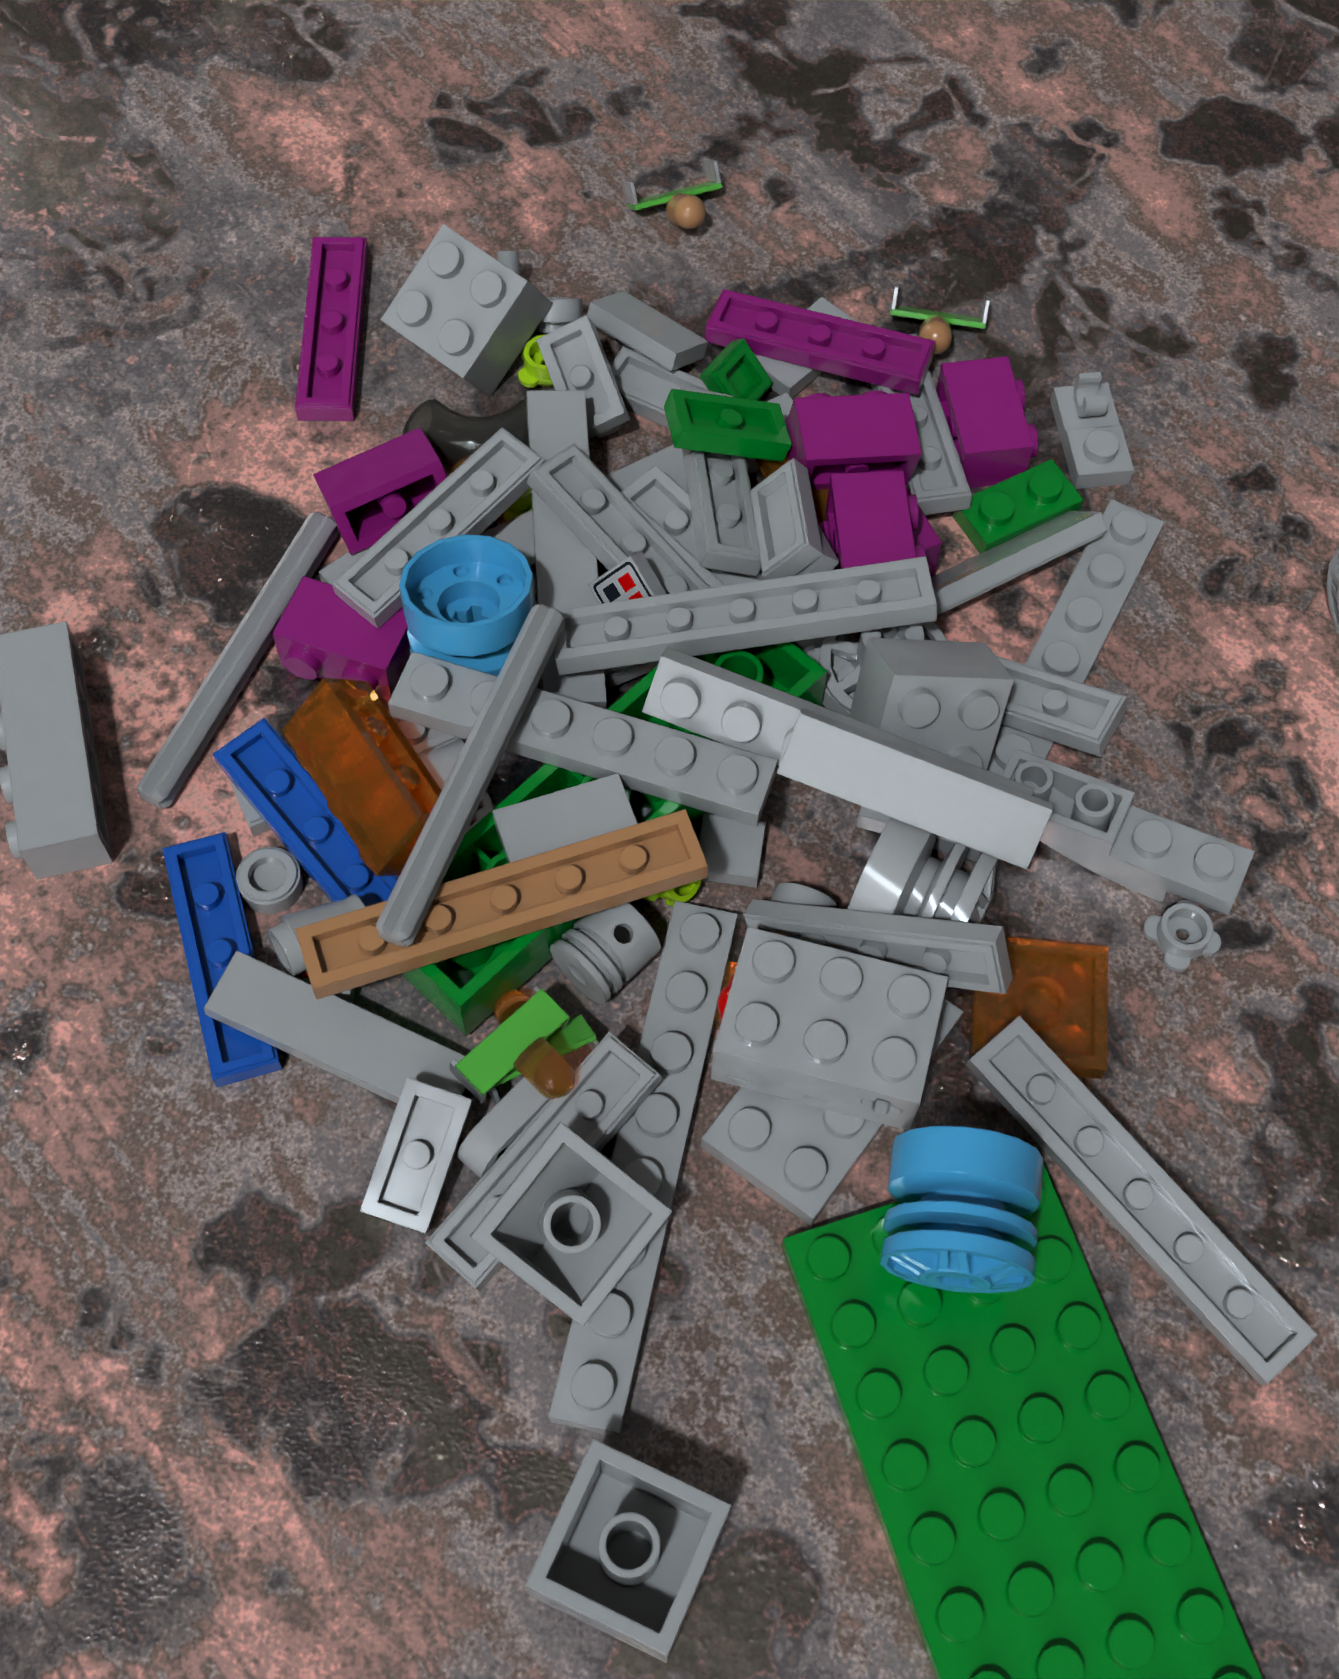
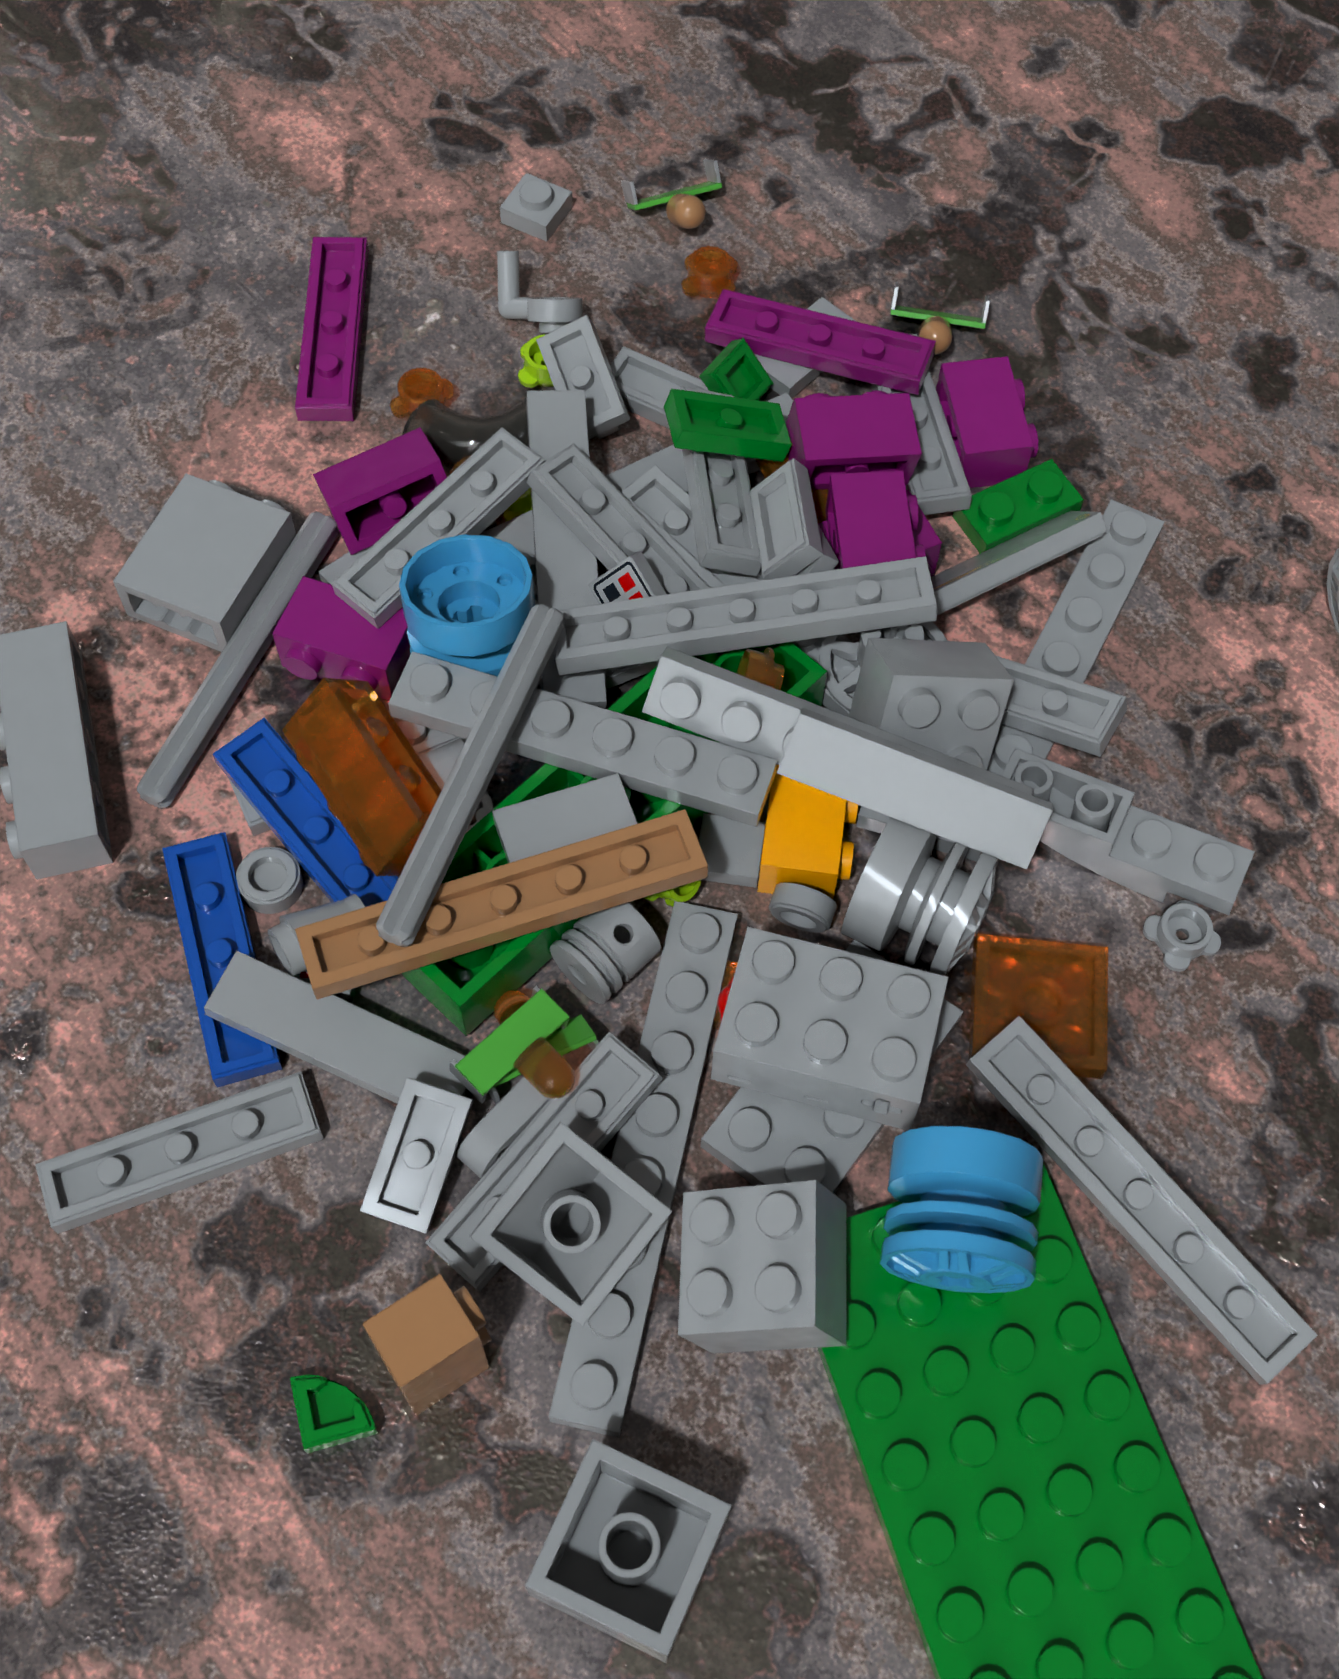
(178, 1152): none -> light grey tile
(204, 561): none -> light grey brick
(329, 1413): none -> green tile
(417, 387): none -> clear orange plate
(431, 1342): none -> medium nougat brick
(467, 310): light grey brick -> none
(536, 207): none -> light grey plate
(647, 331): light grey tile -> none
(709, 272): none -> clear orange plate
(761, 667): none -> clear orange plate
(763, 1268): none -> light grey brick
(805, 838): none -> light orange brick
(965, 952): light grey tile -> none
(1091, 433): light grey plate -> none

